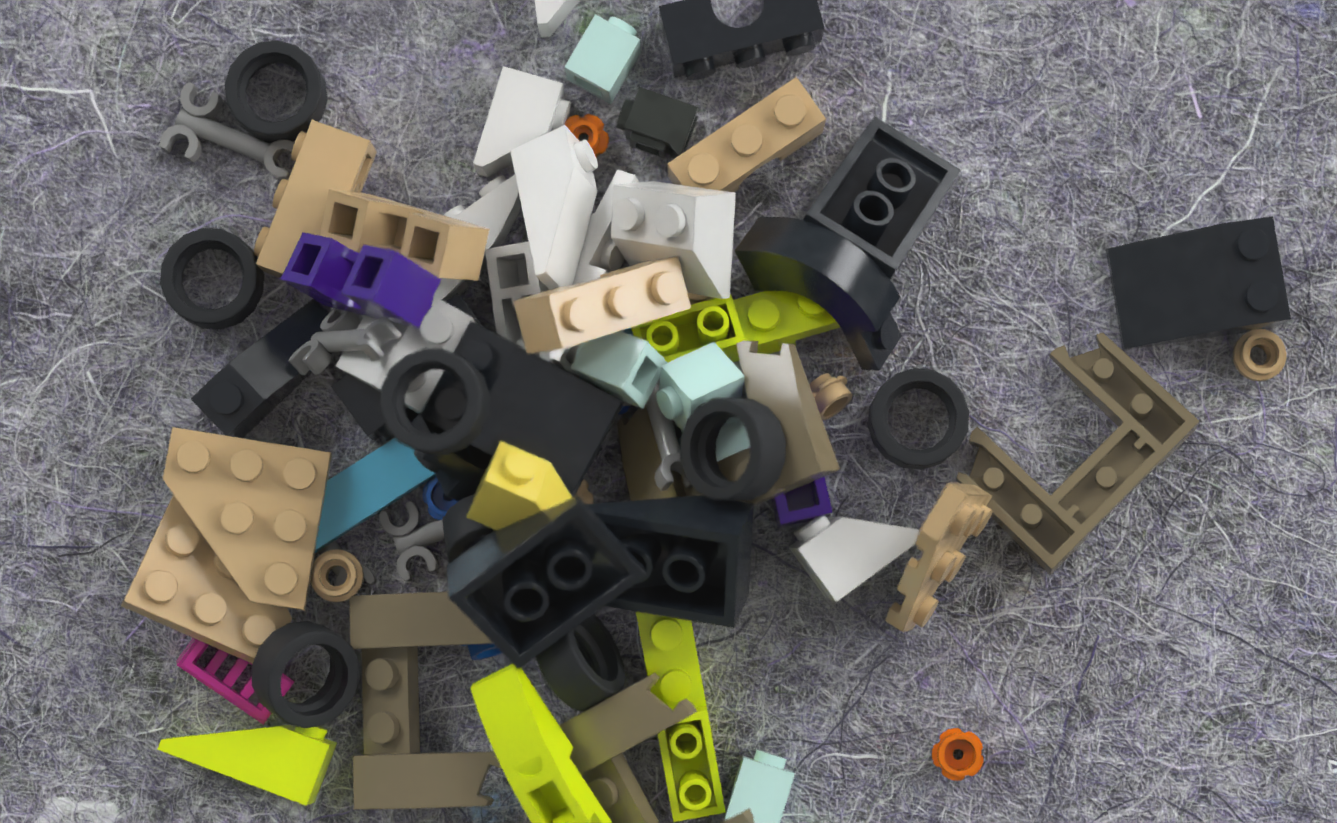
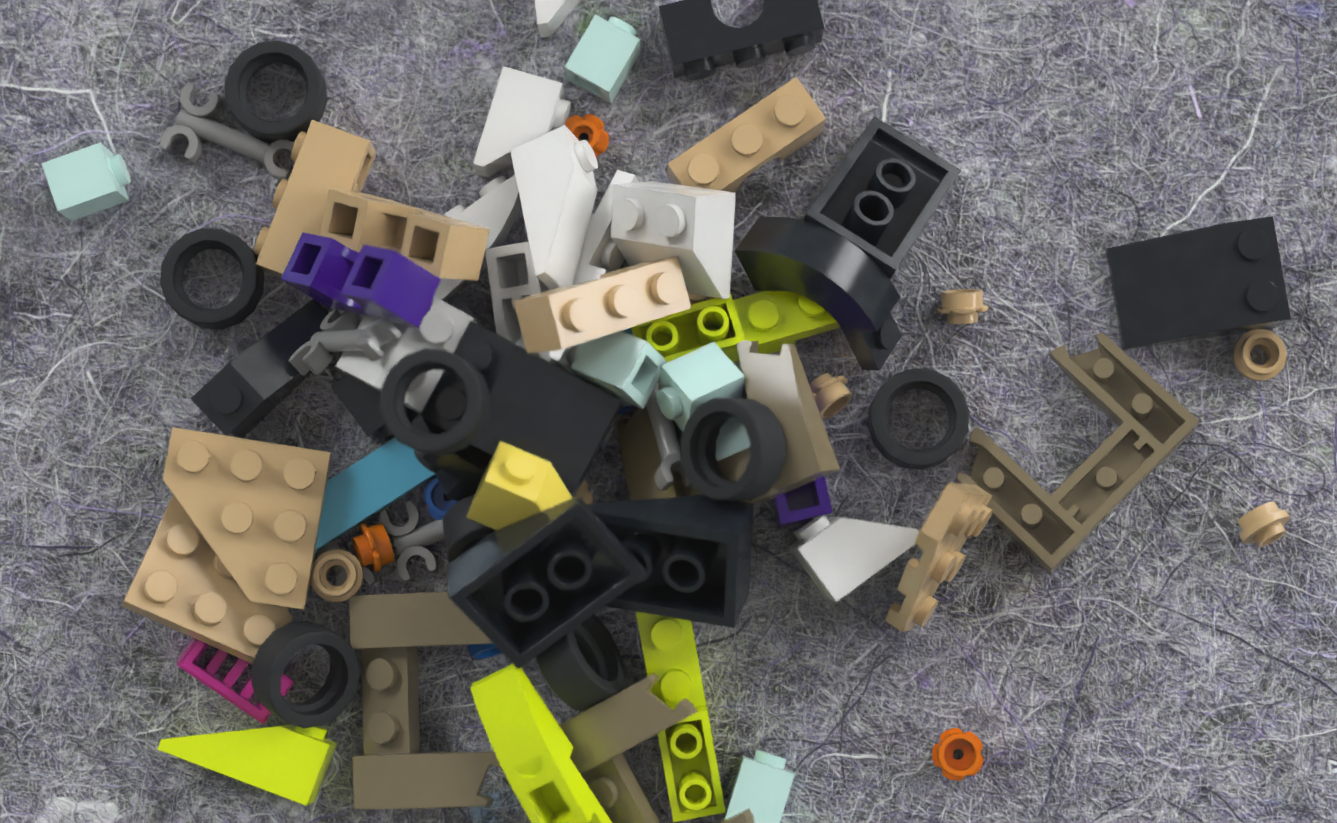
(87, 181): none -> light aqua brick
(373, 546): none -> orange plate
(657, 123): pearl dark grey window -> none
(962, 305): none -> tan plate
(1263, 524): none -> tan plate

